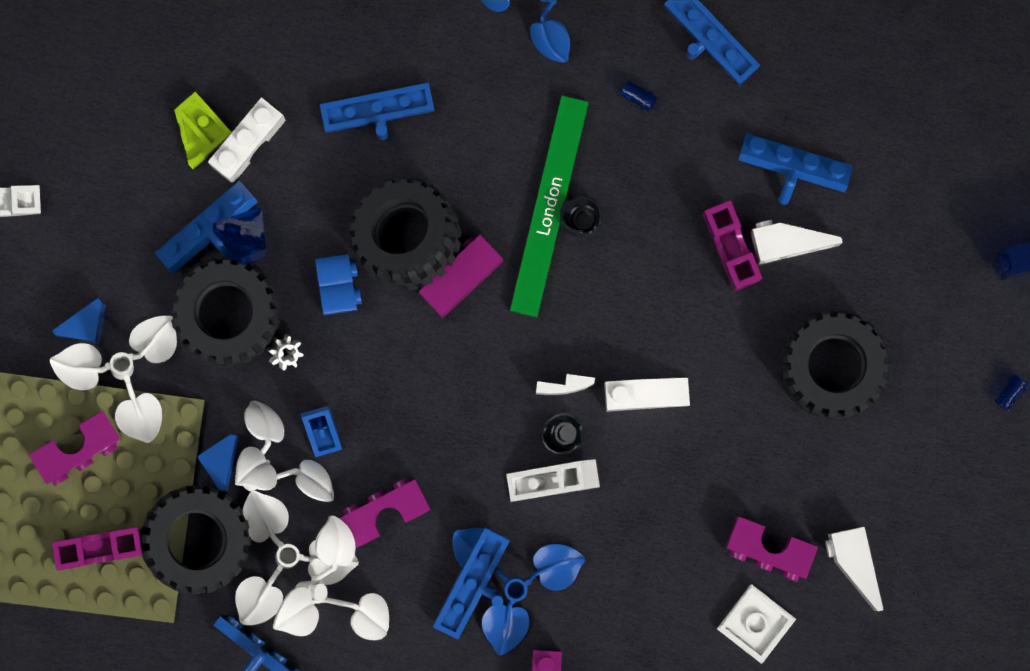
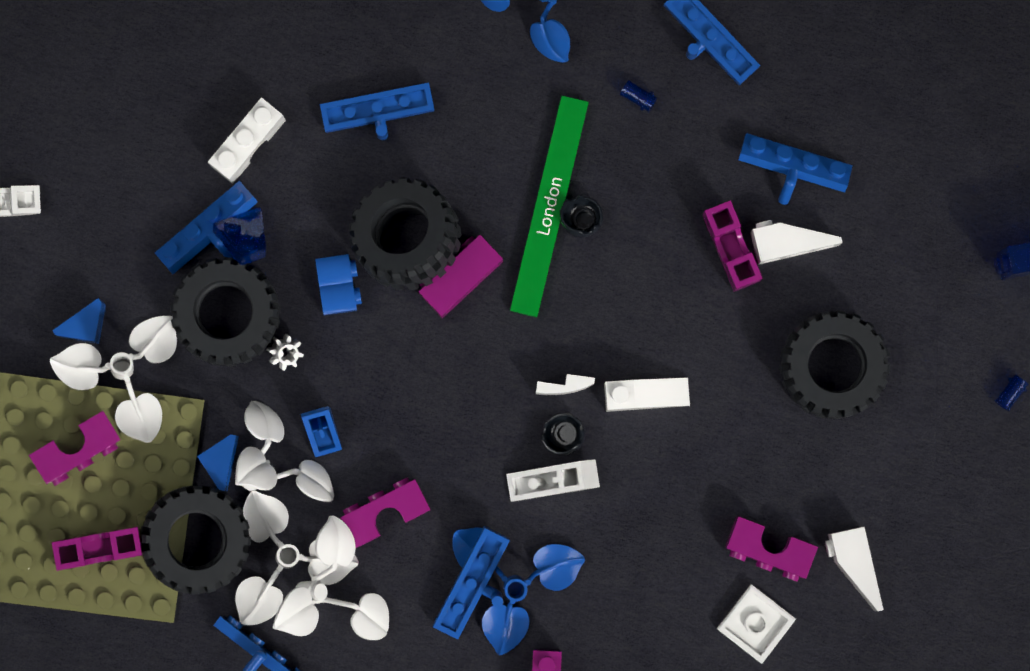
(200, 129): lime wing -> none

